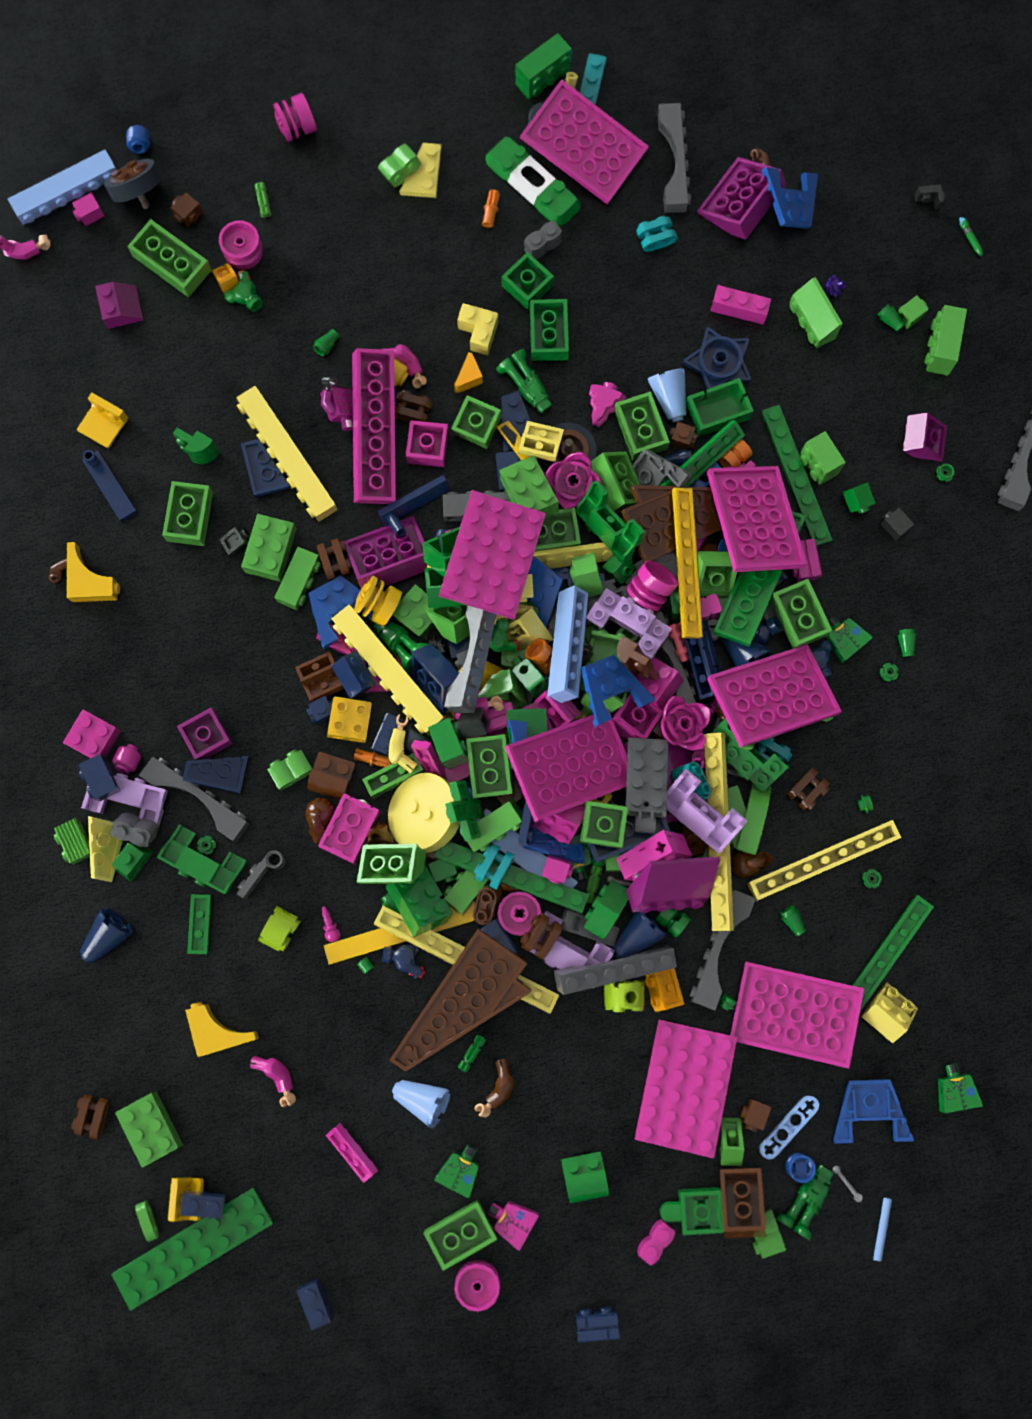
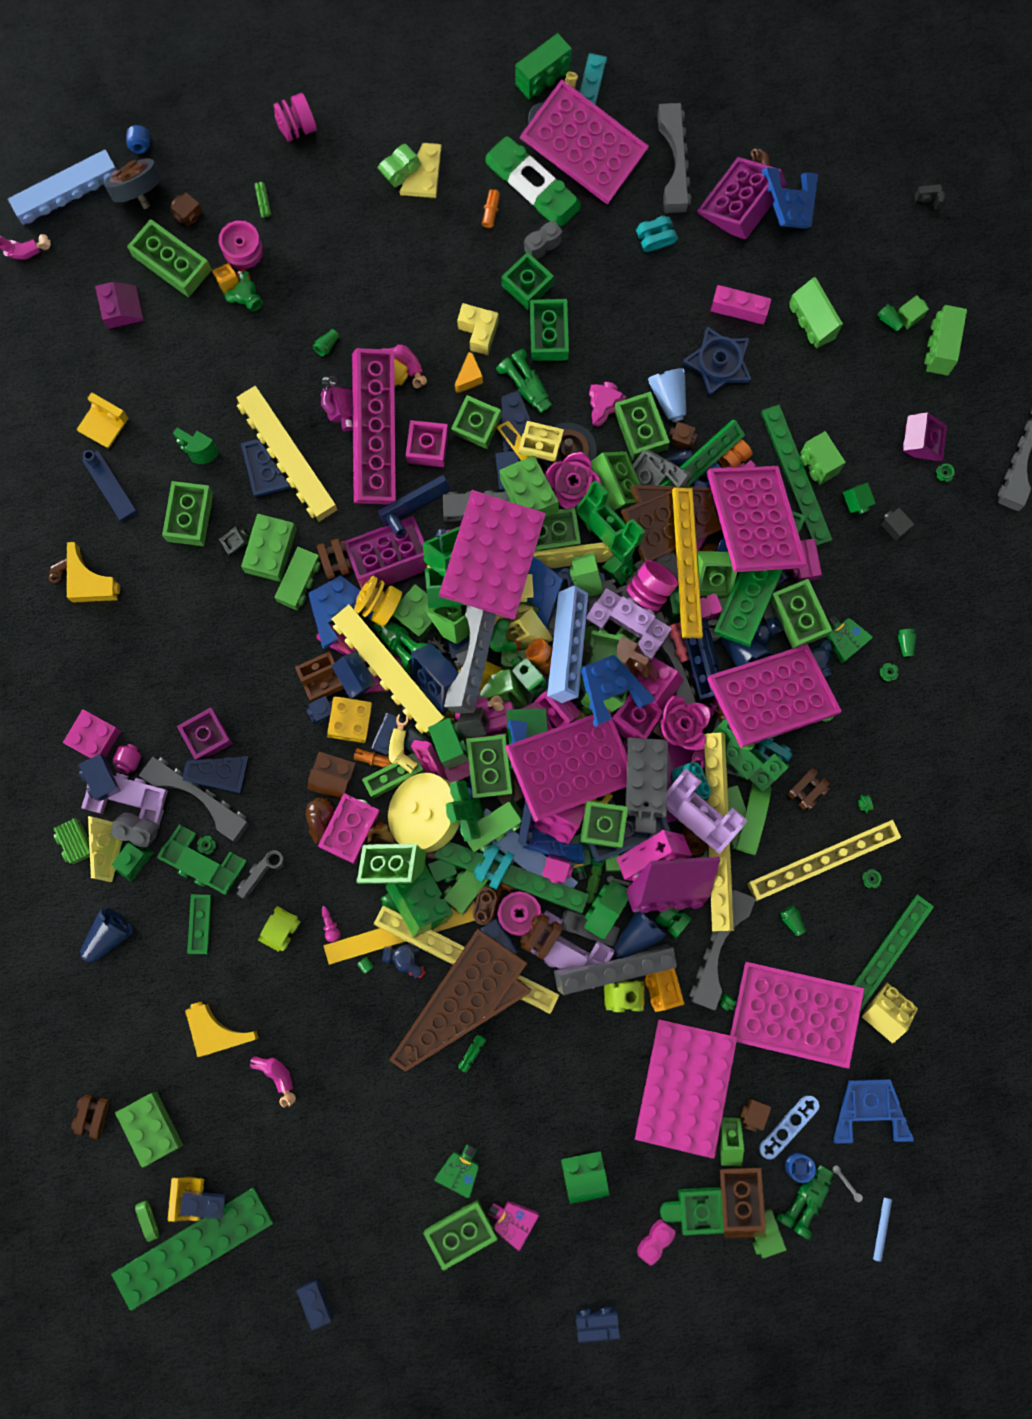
(87, 209): dark pink brick -> none
(290, 769): bright green brick -> none
(351, 1152): dark pink plate -> none
(407, 399): reddish brown brick -> none
(422, 1100): light blue cone -> none
(486, 1294): dark pink wheel -> none
(502, 1091): reddish brown arm -> none
(719, 407): green piece -> none
(748, 865): reddish brown hair -> none
(834, 286): dark purple plant -> none
(957, 1091): green torso -> none
(971, 237): green piece -> none

